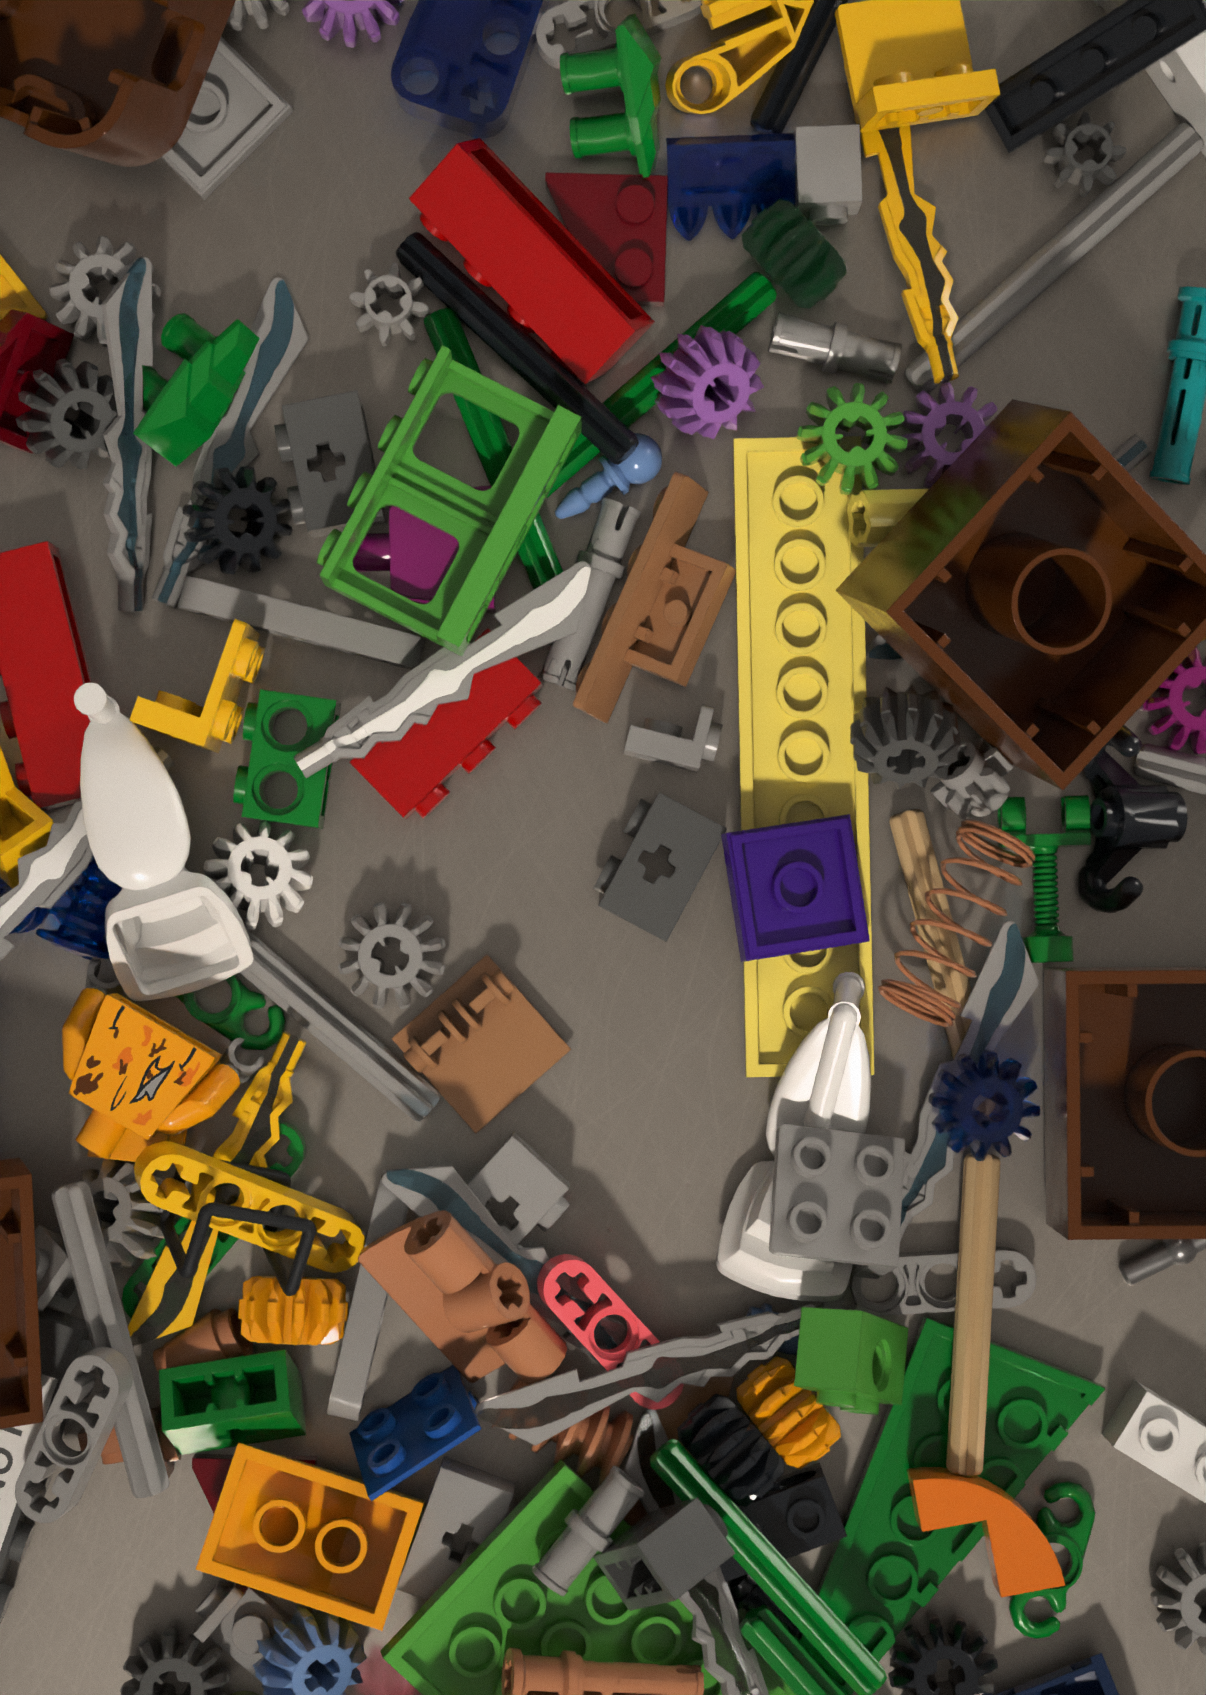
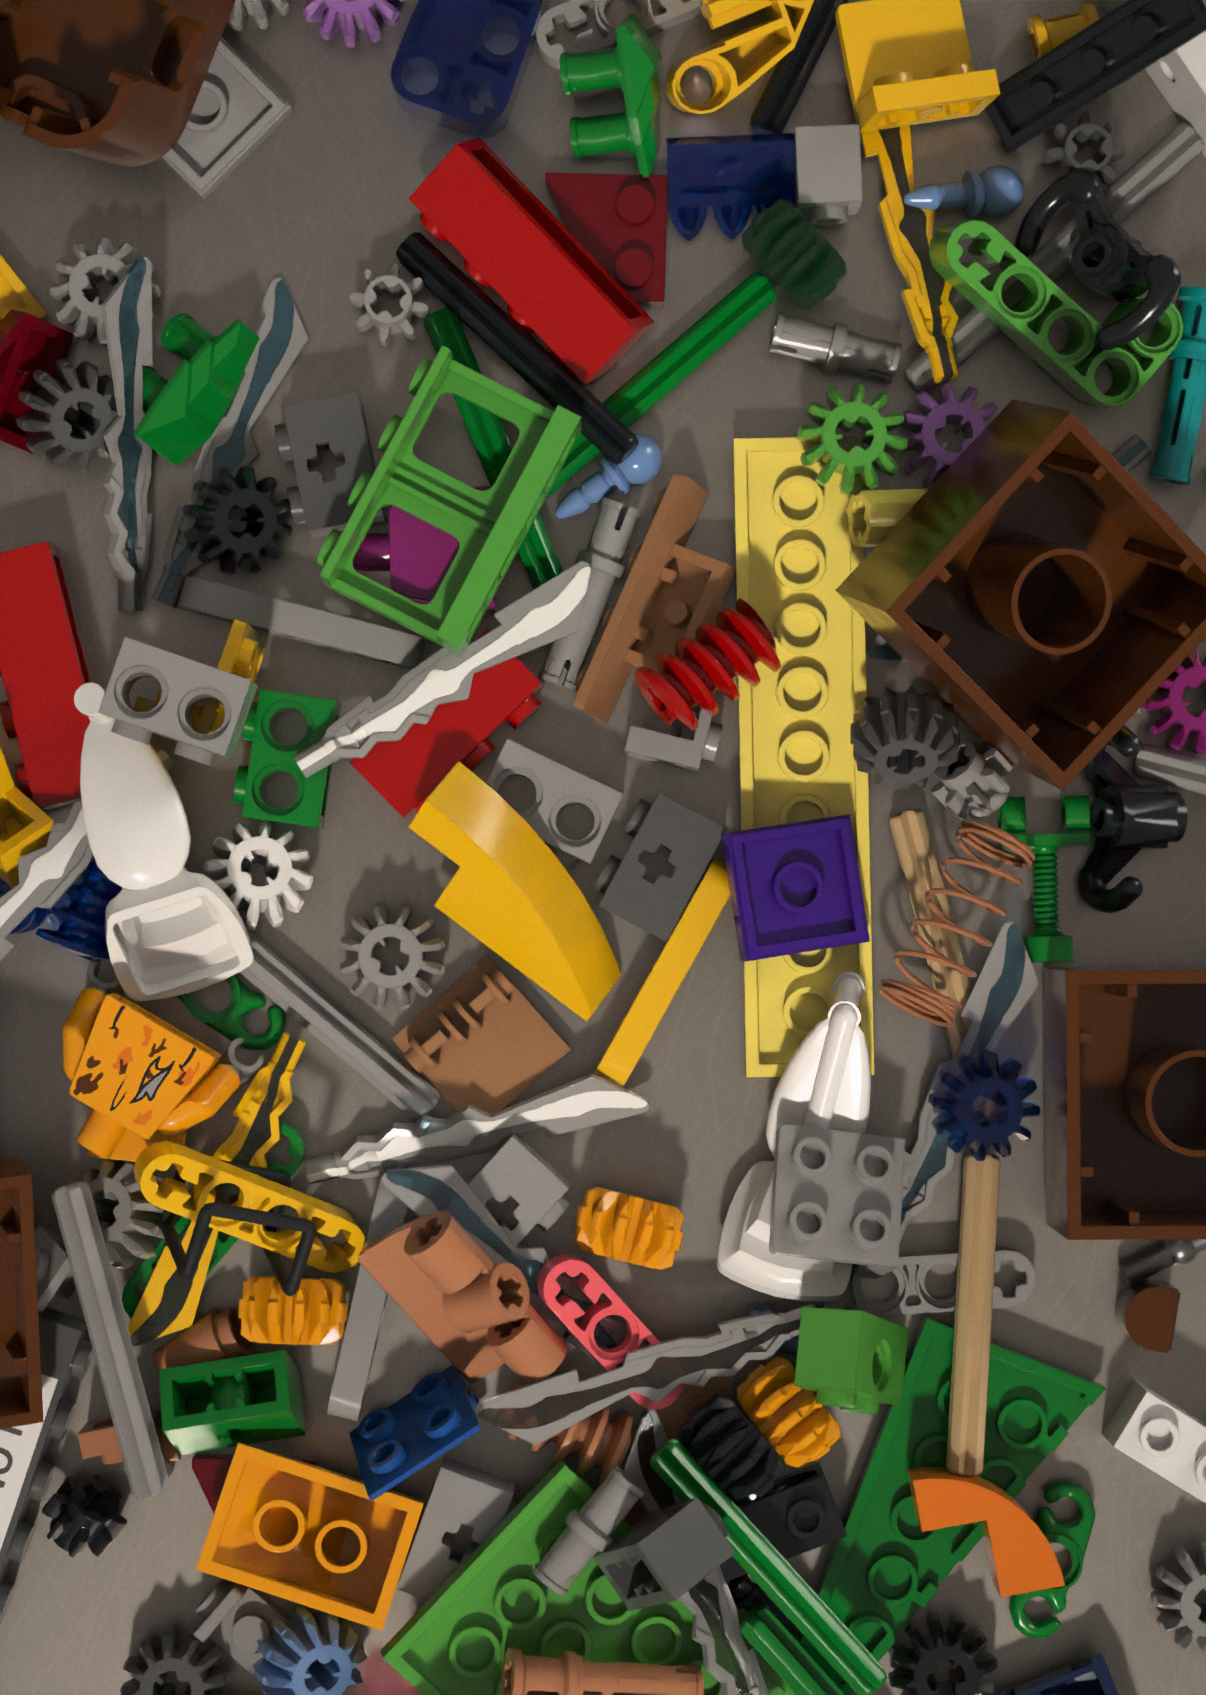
(84, 1516): none -> black gear
(96, 1418): light grey beam -> none
(183, 687): none -> light grey brick
(473, 1131): none -> light grey sword
(516, 892): none -> yellow slope
(555, 789): none -> light grey brick
(629, 1228): none -> light orange gear
(666, 975): none -> yellow beam
(707, 382): medium lavender gear -> none
(708, 665): none -> red piece
(994, 191): none -> medium blue bar
(1041, 306): none -> bright green beam
(1053, 31): none -> yellow bush
(1104, 256): none -> black piece
(1148, 1313): none -> reddish brown brick

